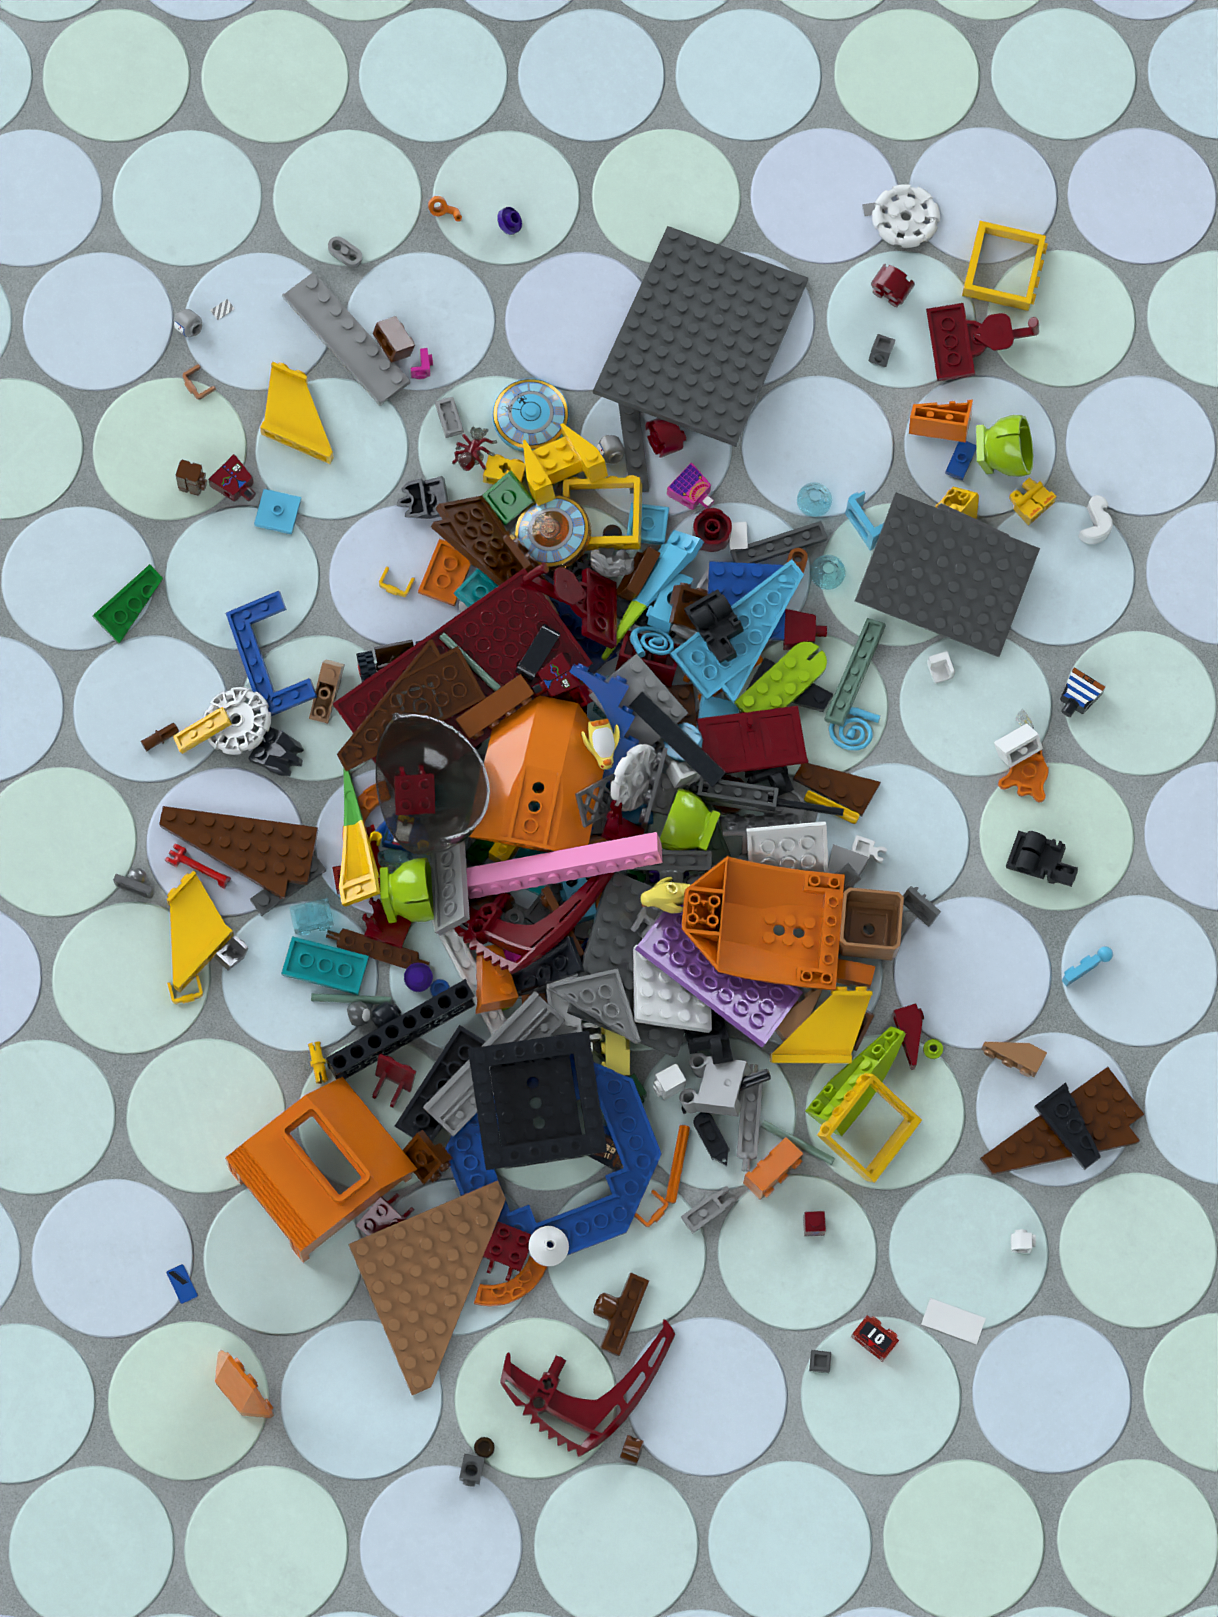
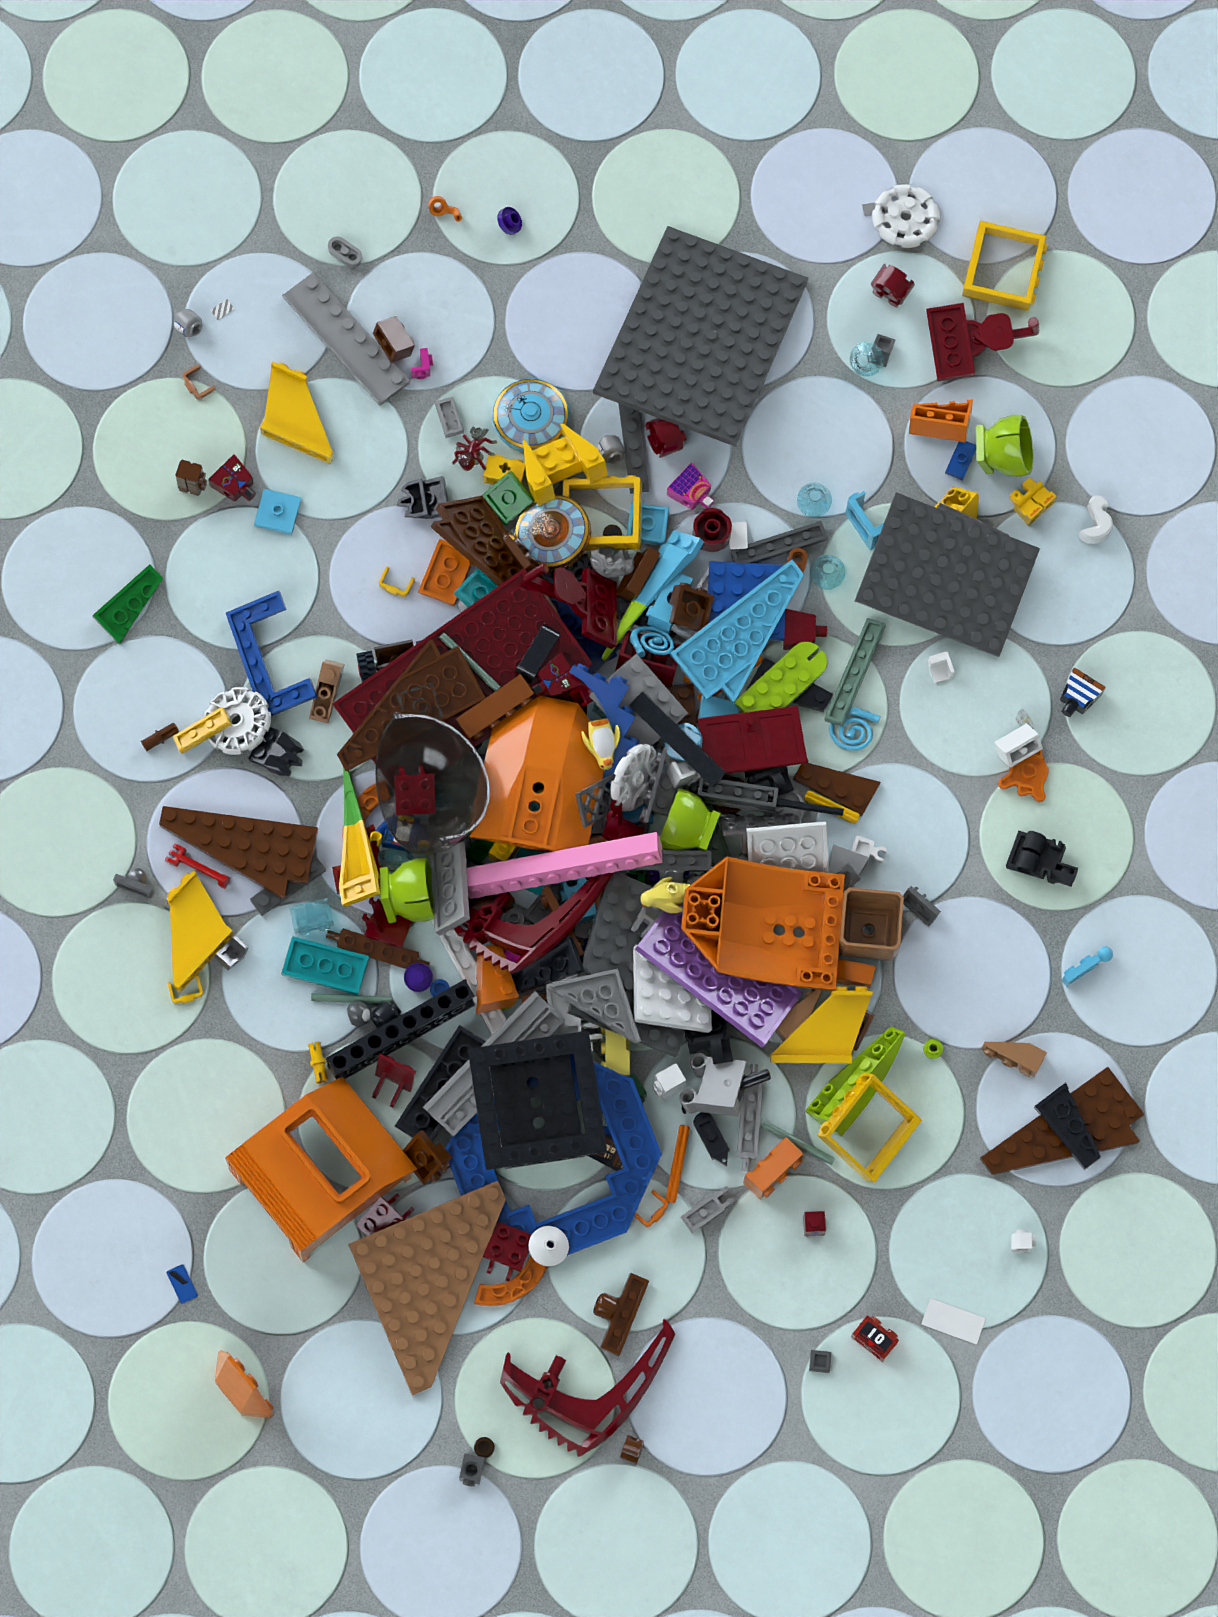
(716, 624): black plate -> none
(873, 354): none -> clear light blue piece
(910, 1021): dark red slope -> none

